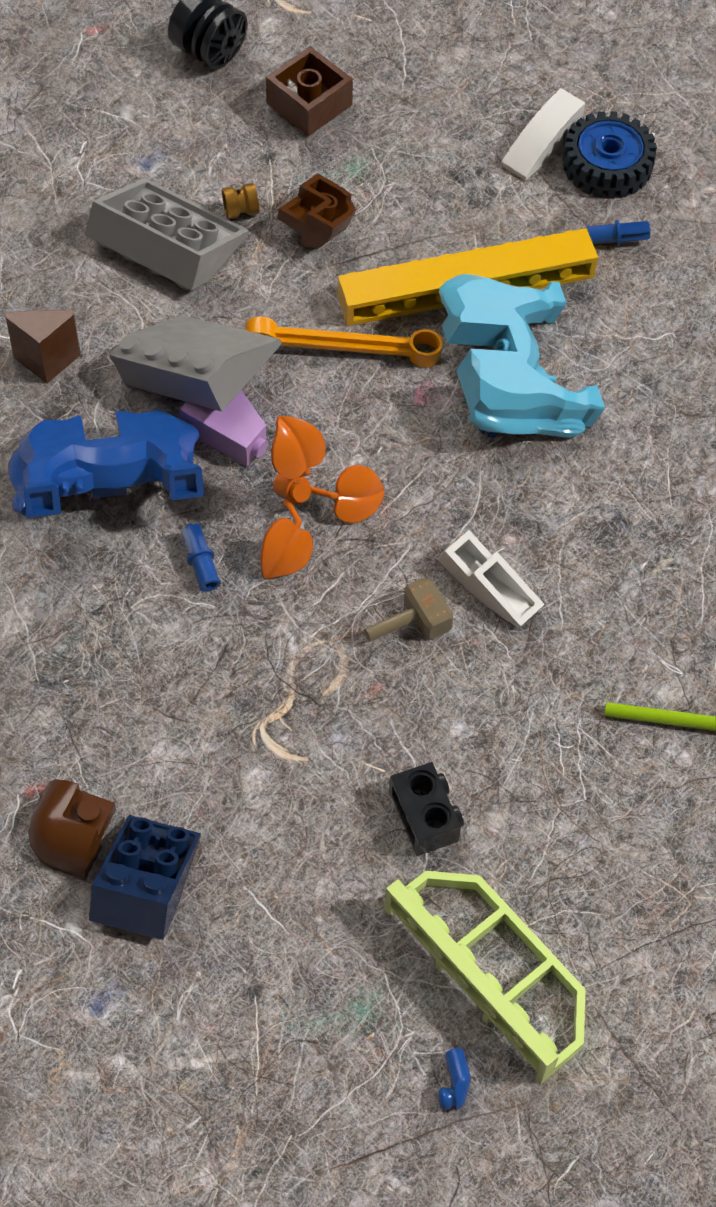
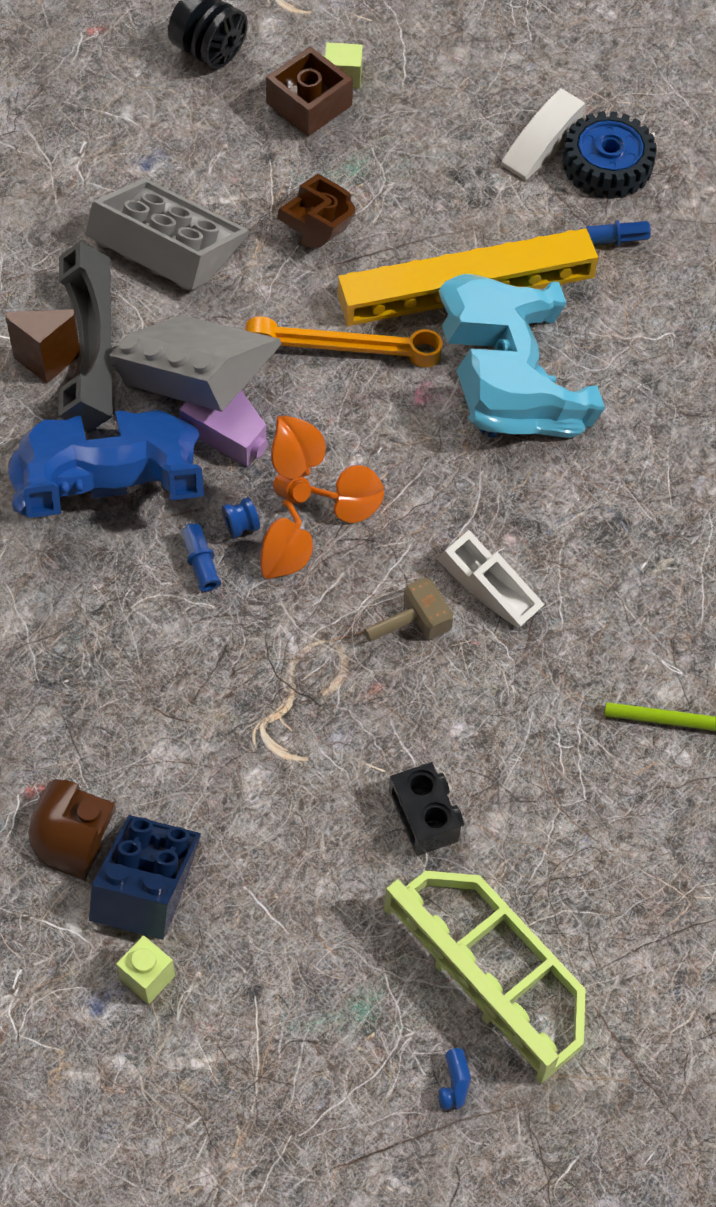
(87, 282): none -> dark grey arch
(145, 969): none -> yellowish green brick
(240, 201): pearl gold wheel -> none
(241, 517): none -> blue wheel
(347, 58): none -> yellowish green brick

